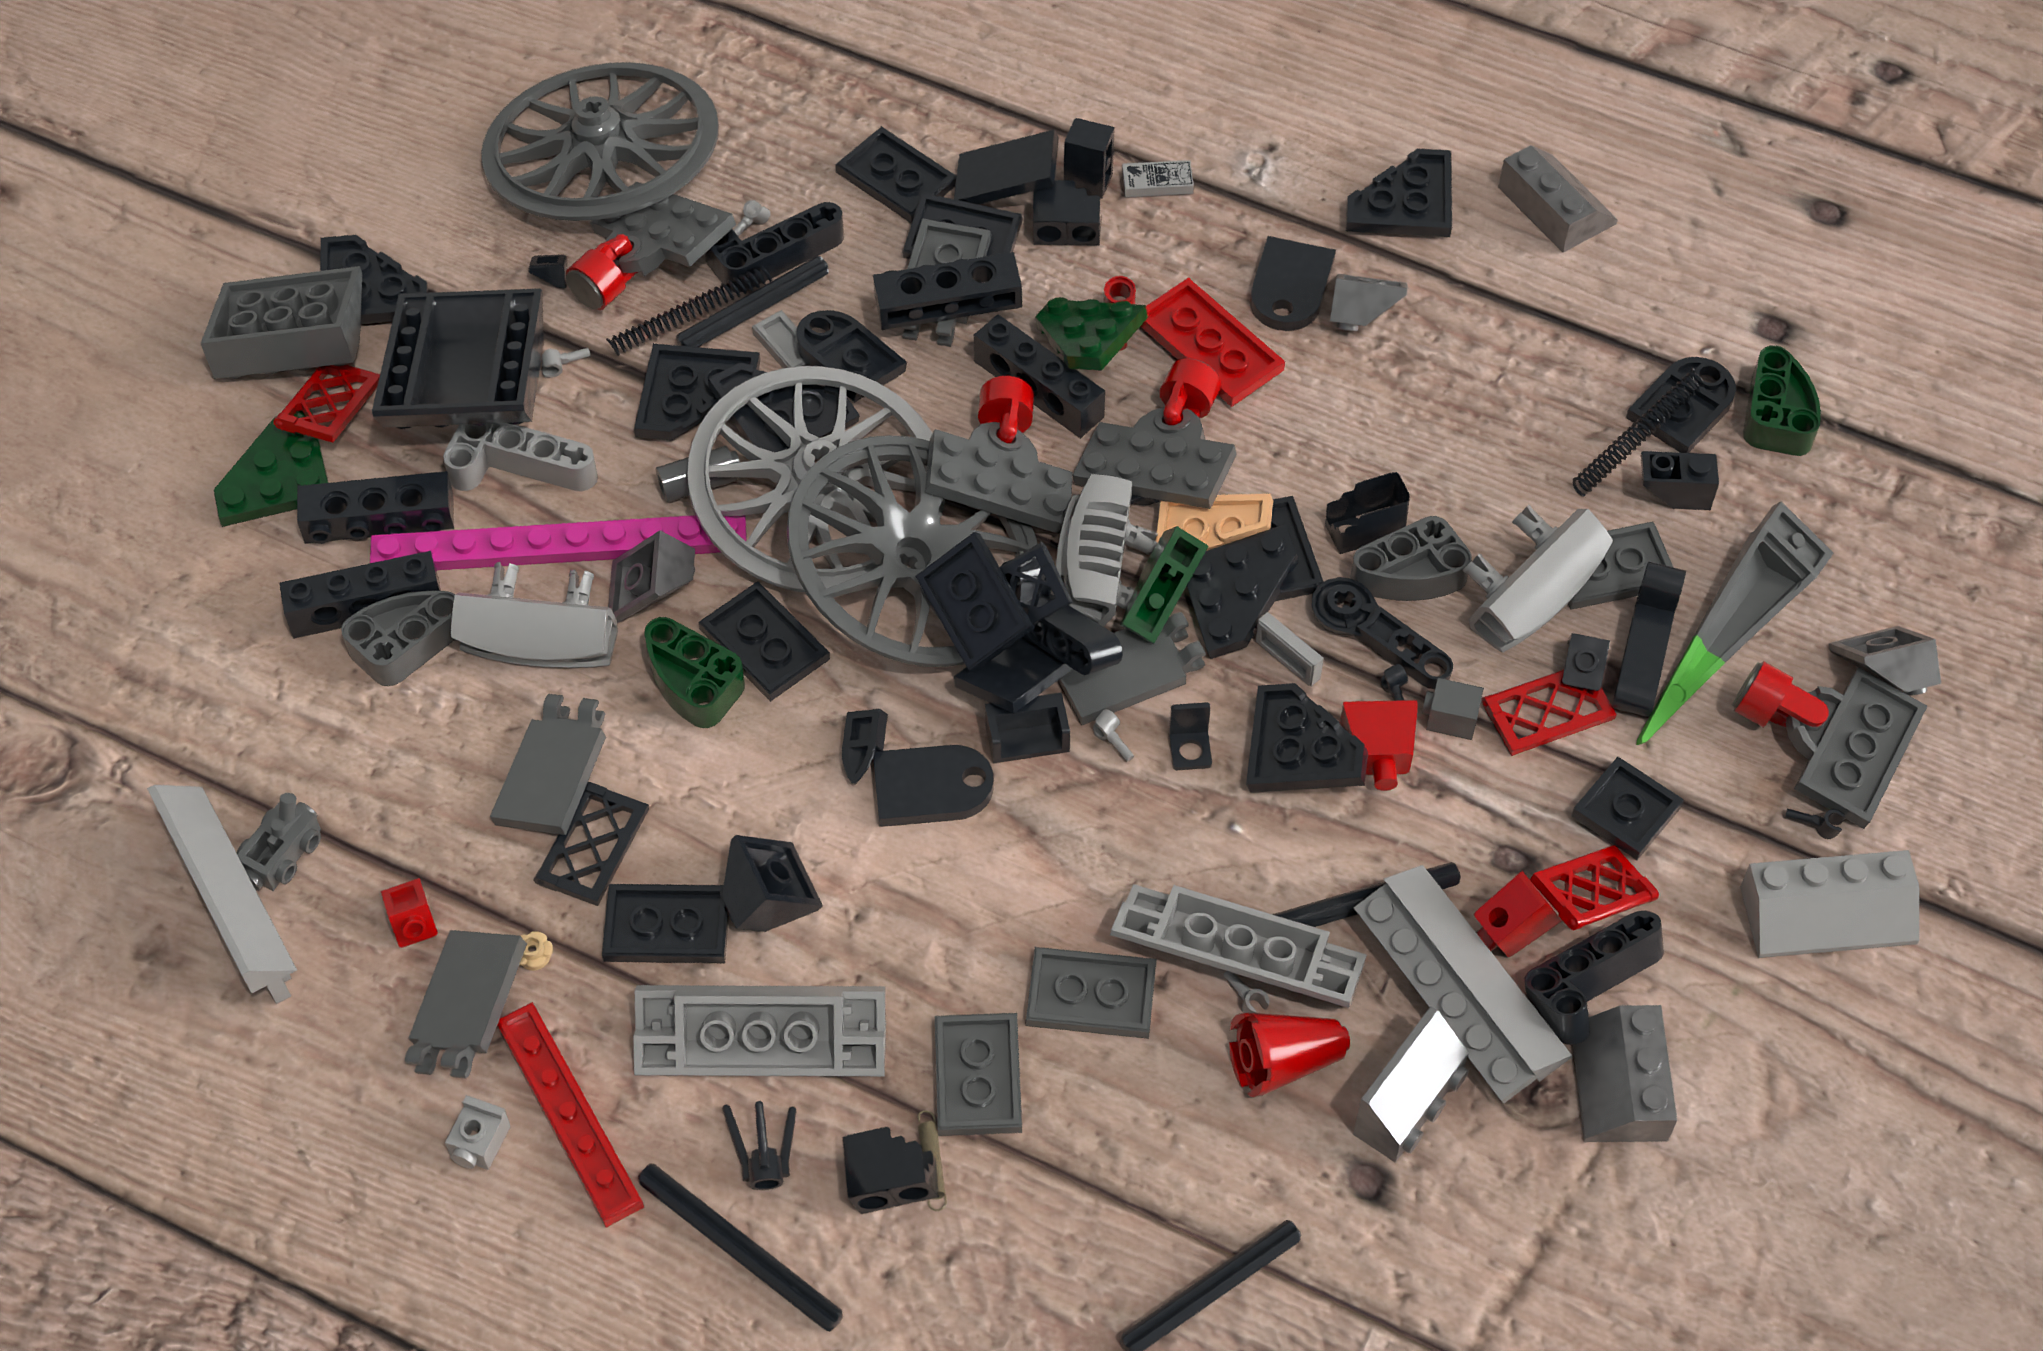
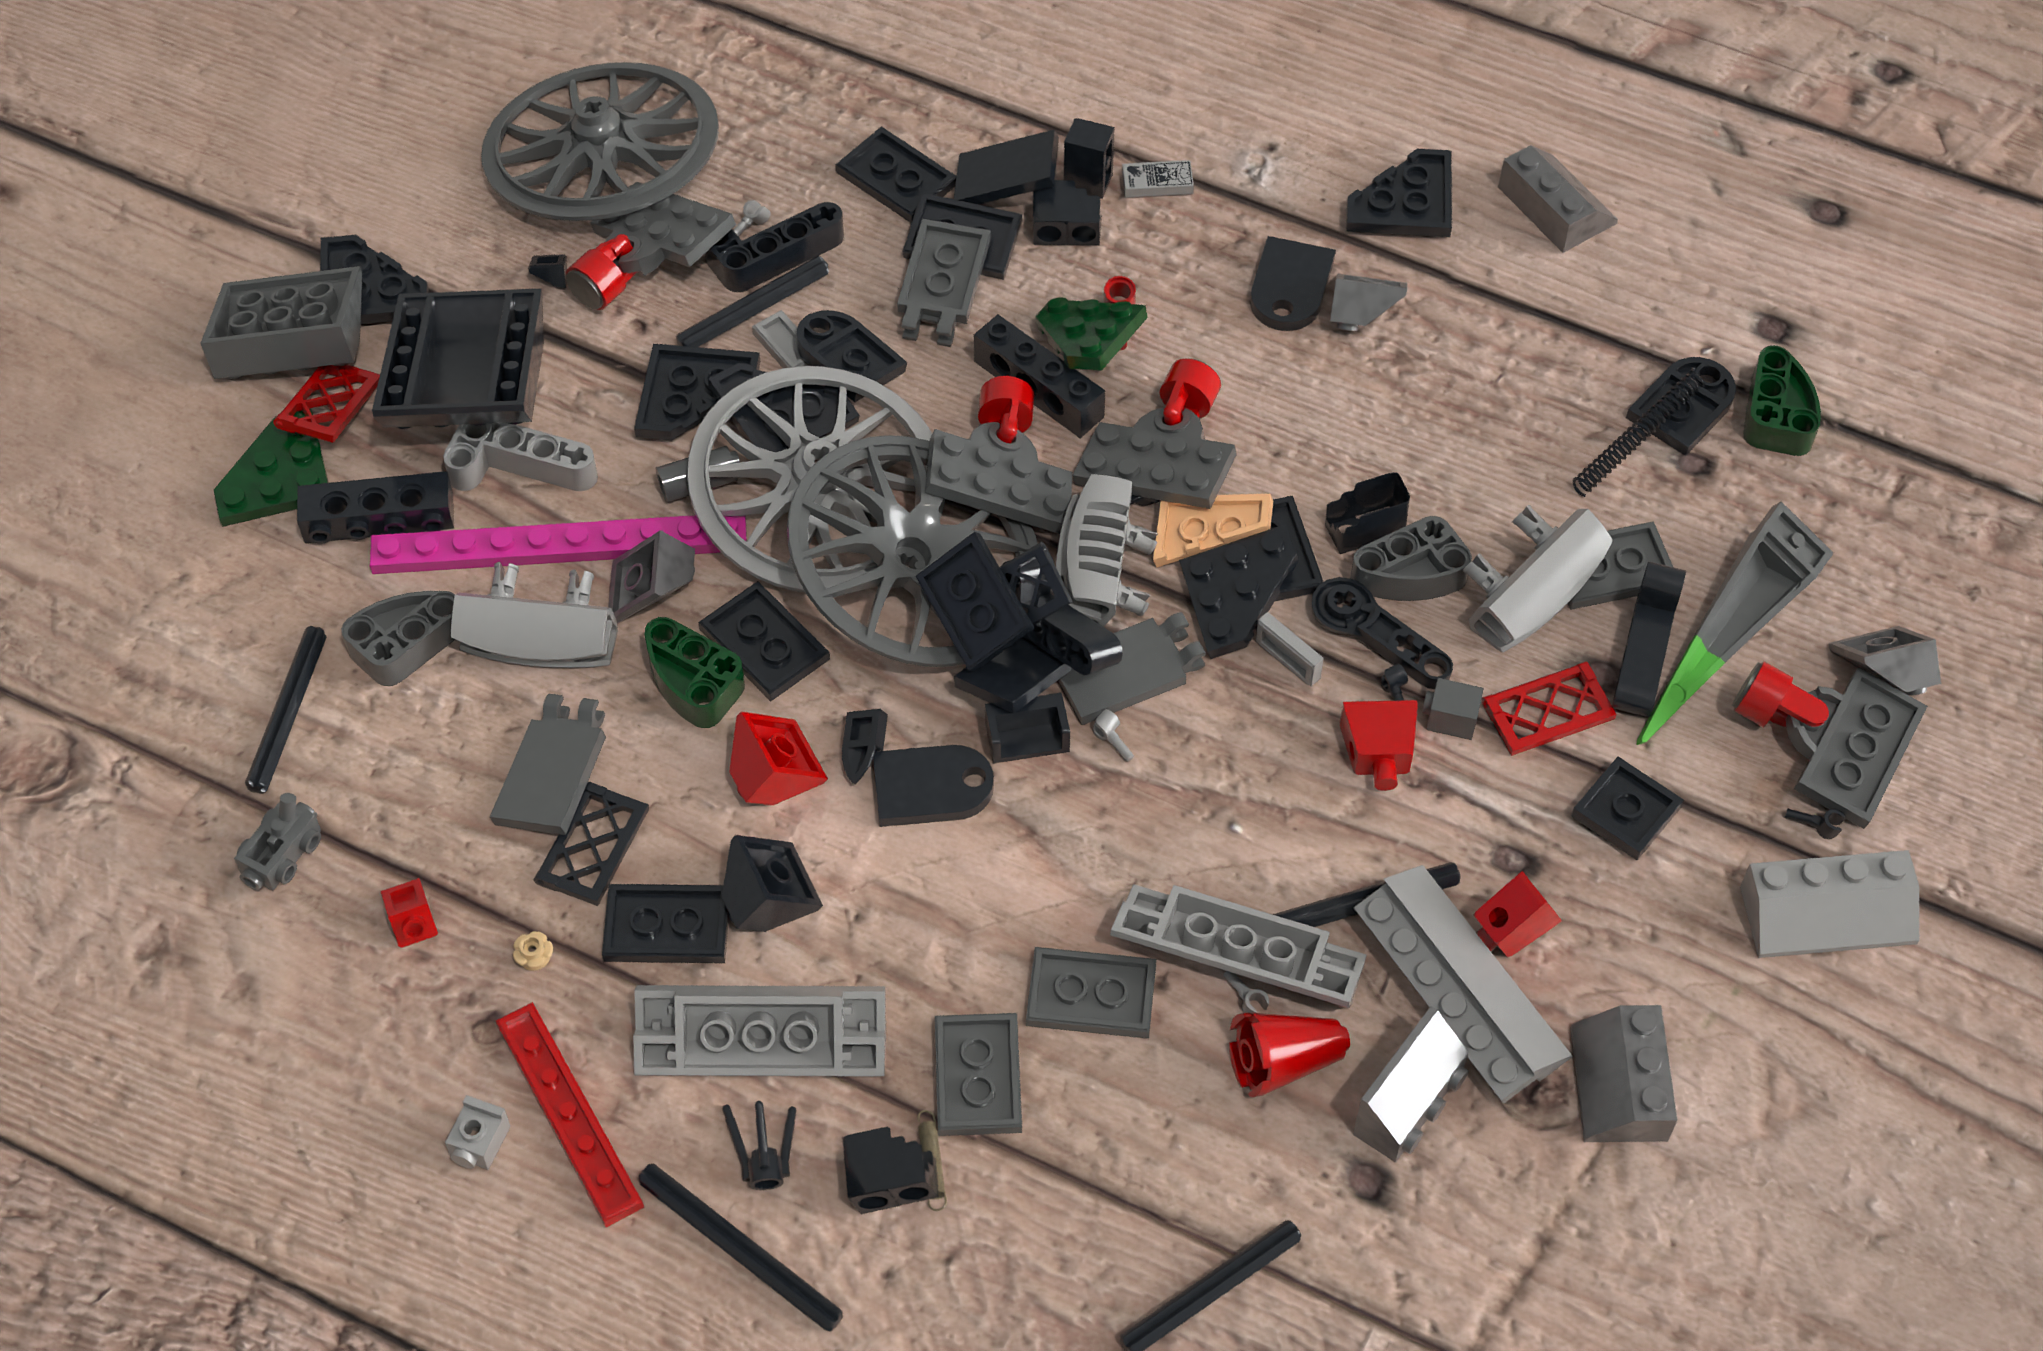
(225, 888): light grey slope -> none
(285, 710): none -> black axle
(330, 598): black brick -> none
(464, 1000): dark grey tile -> none
(553, 360): light grey hand -> none
(683, 309): black piece -> none
(772, 759): none -> red slope
(920, 293): black brick -> none
(1163, 582): dark green slope -> none
(1190, 725): black bracket -> none
(1200, 329): red plate -> none
(1300, 744): black plate -> none
(1564, 900): red window -> none
(1585, 662): black bracket -> none
(1589, 968): black beam -> none
(1681, 478): black slope -> none

